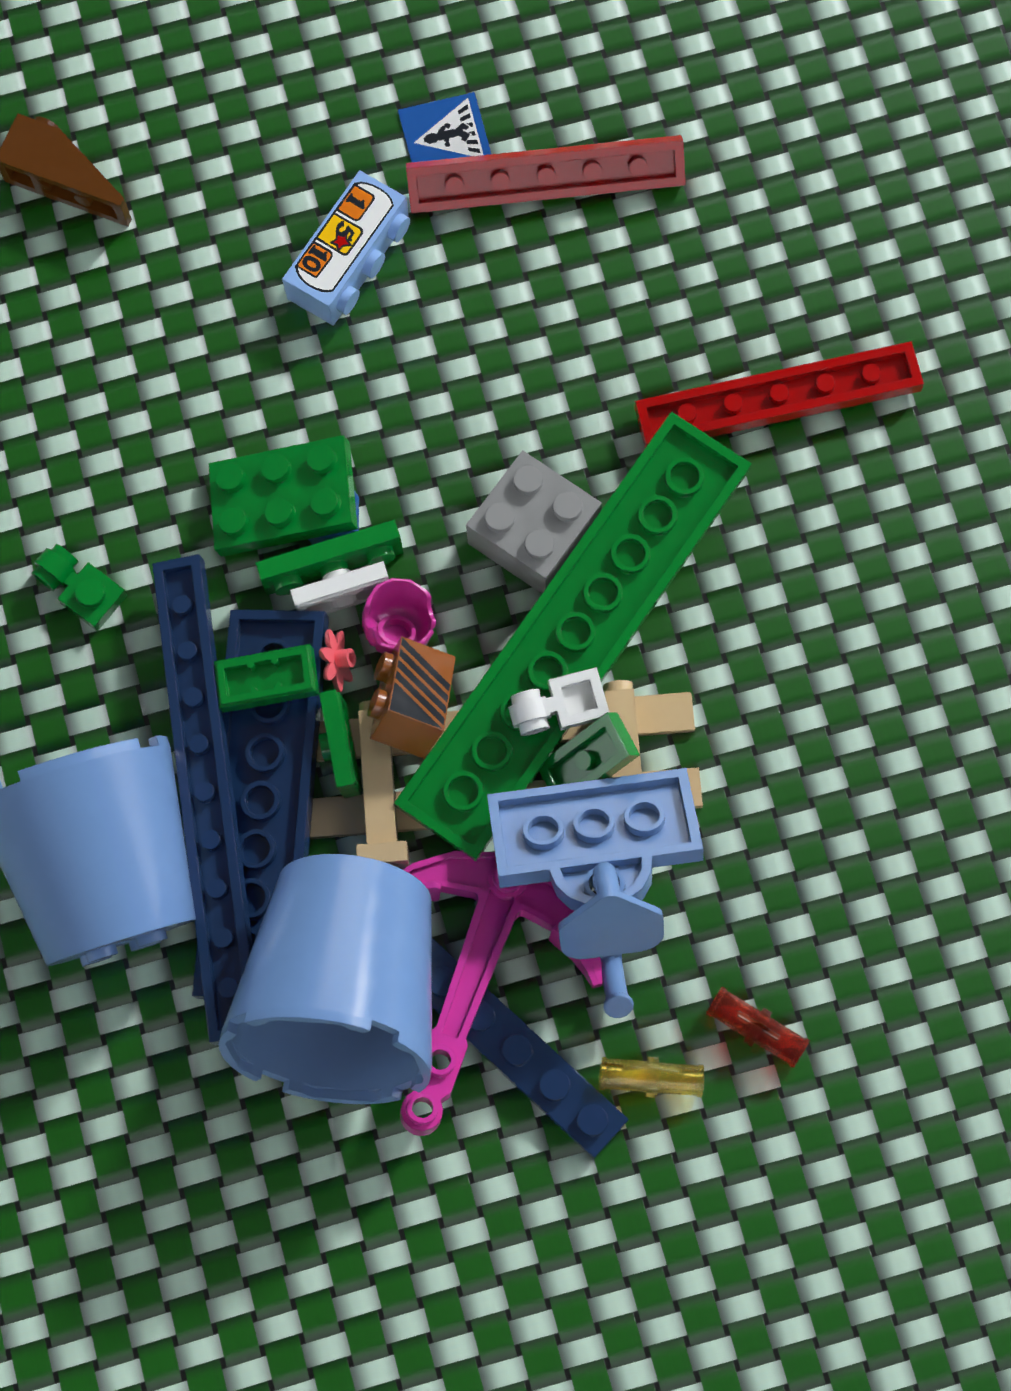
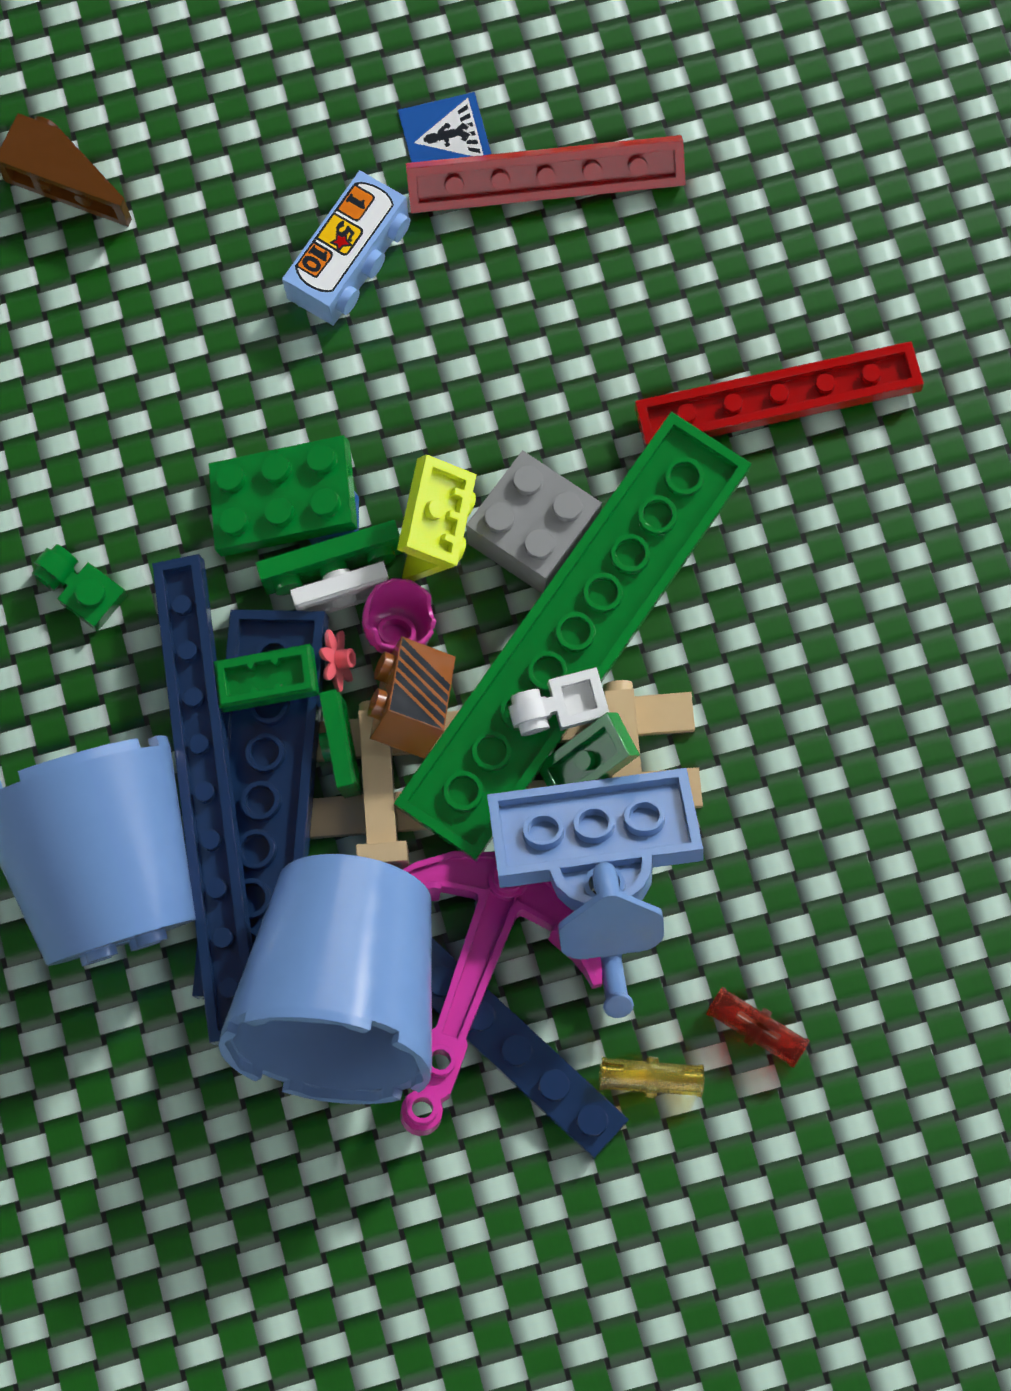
(436, 517): none -> neon yellow bracket

